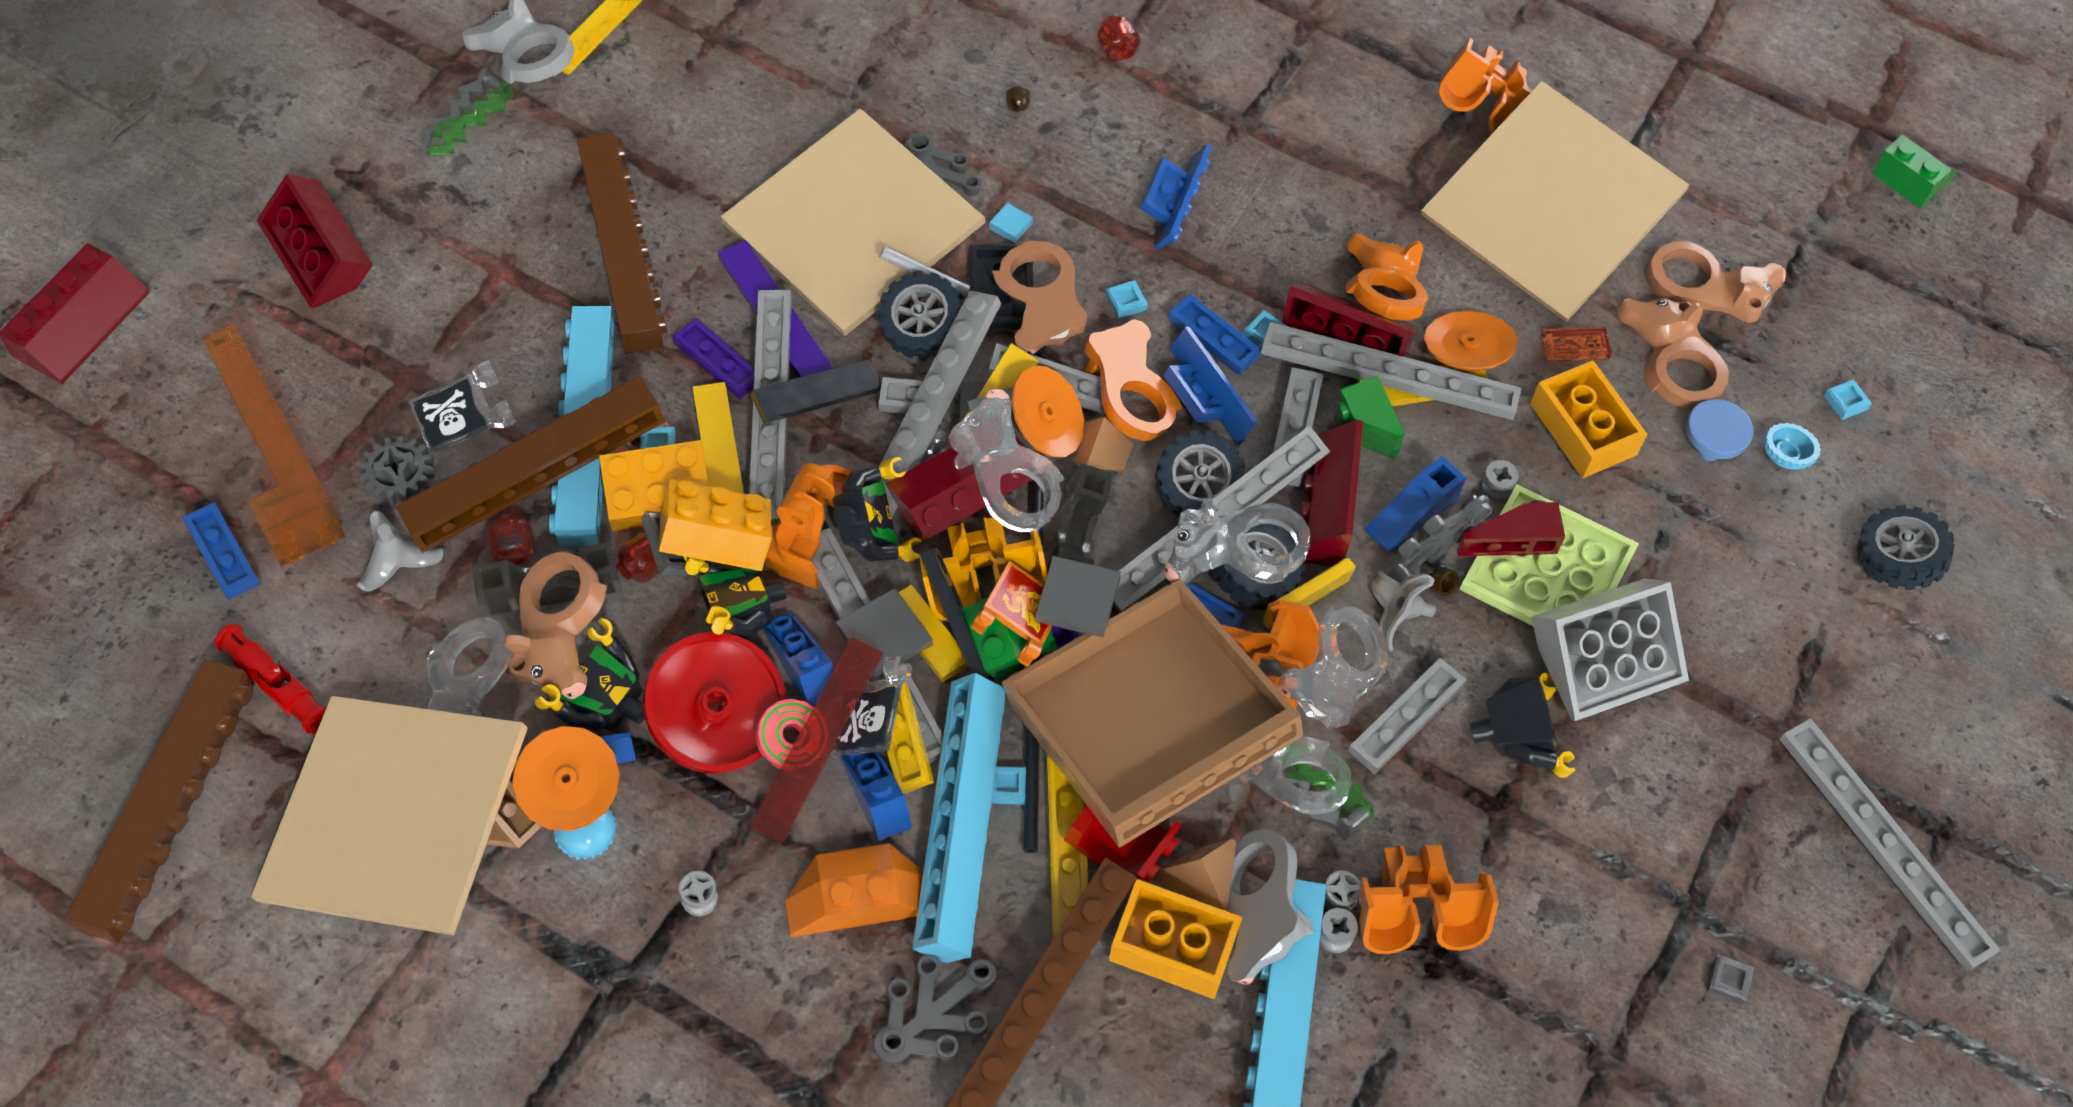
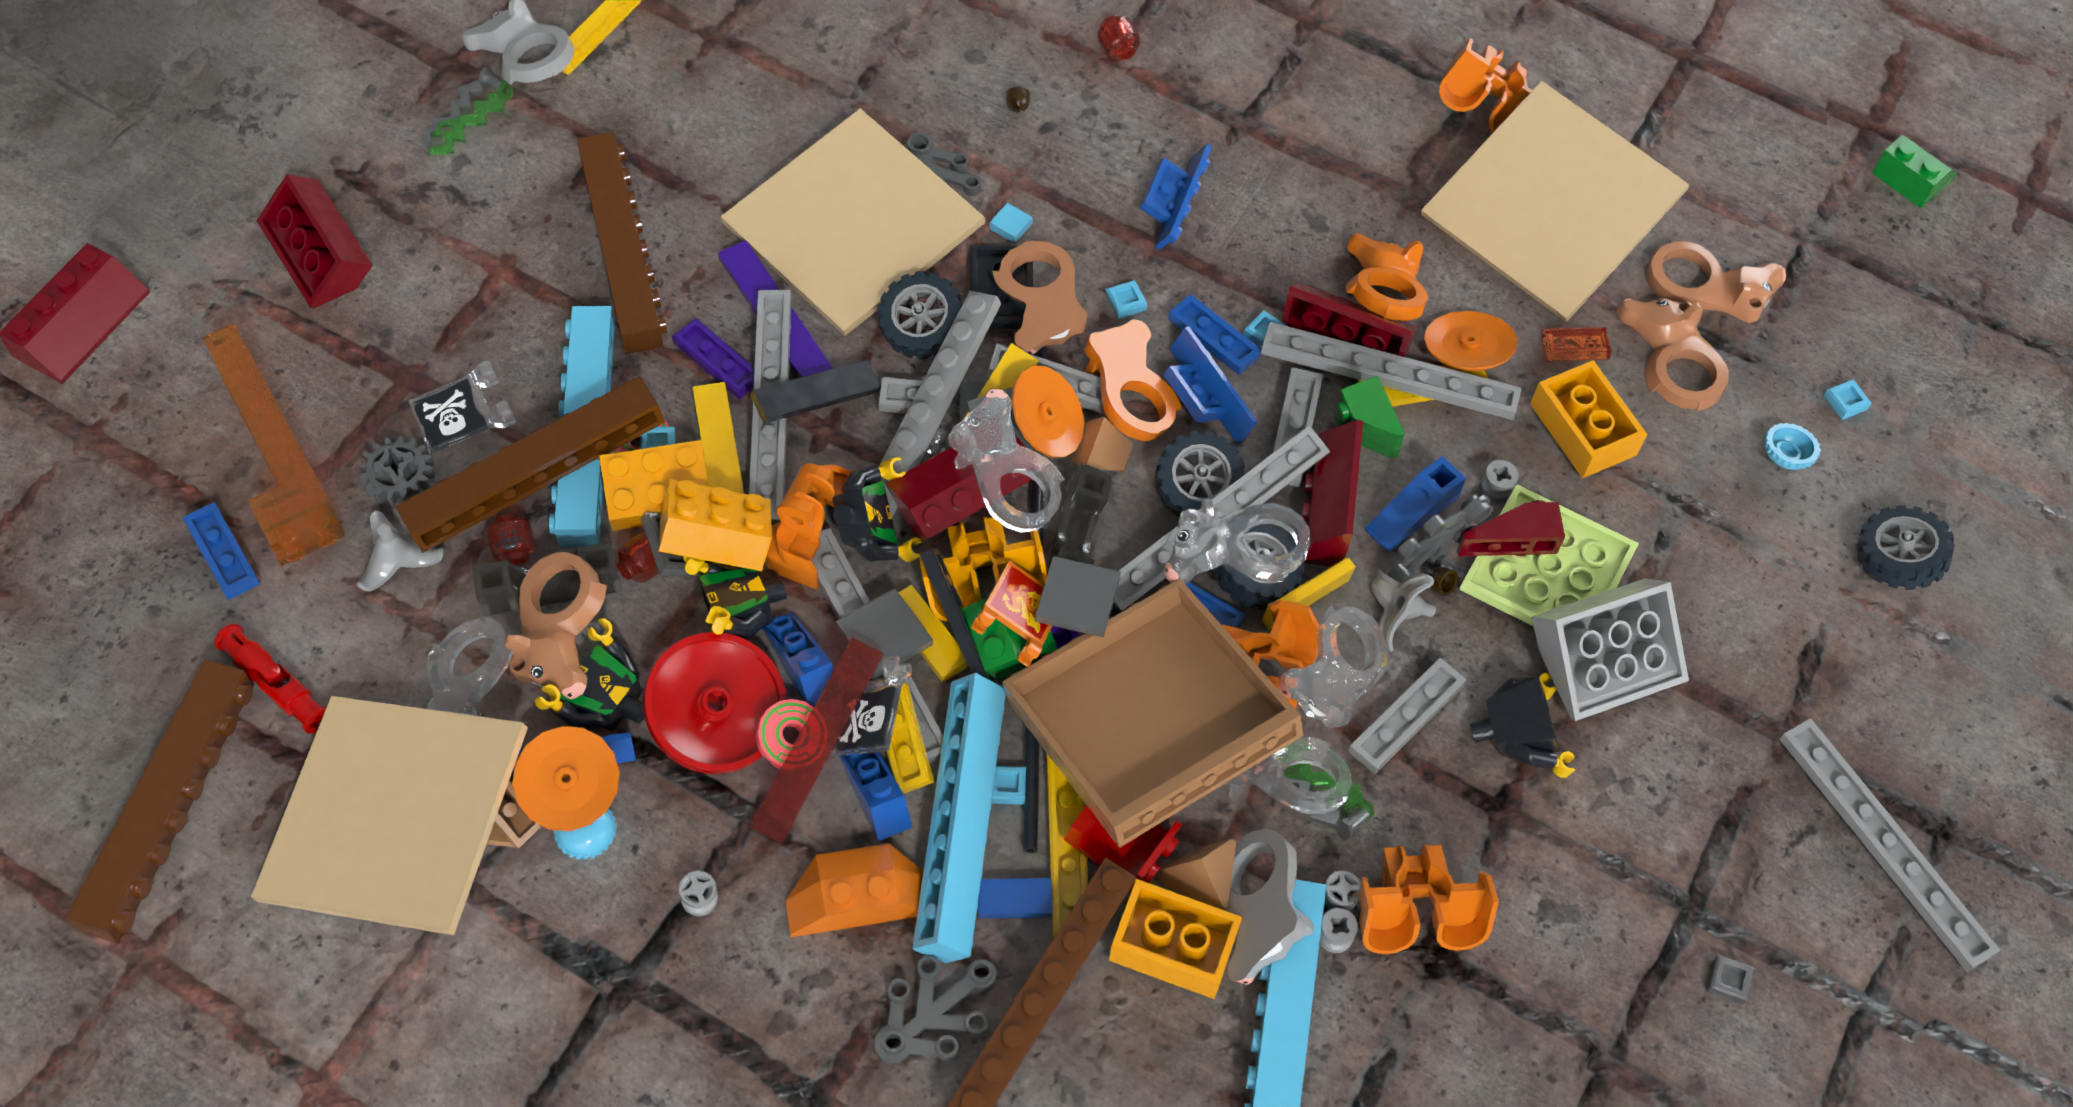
(914, 266): light grey bar -> none
(1015, 898): none -> blue tile
(1719, 429): medium blue tile -> none

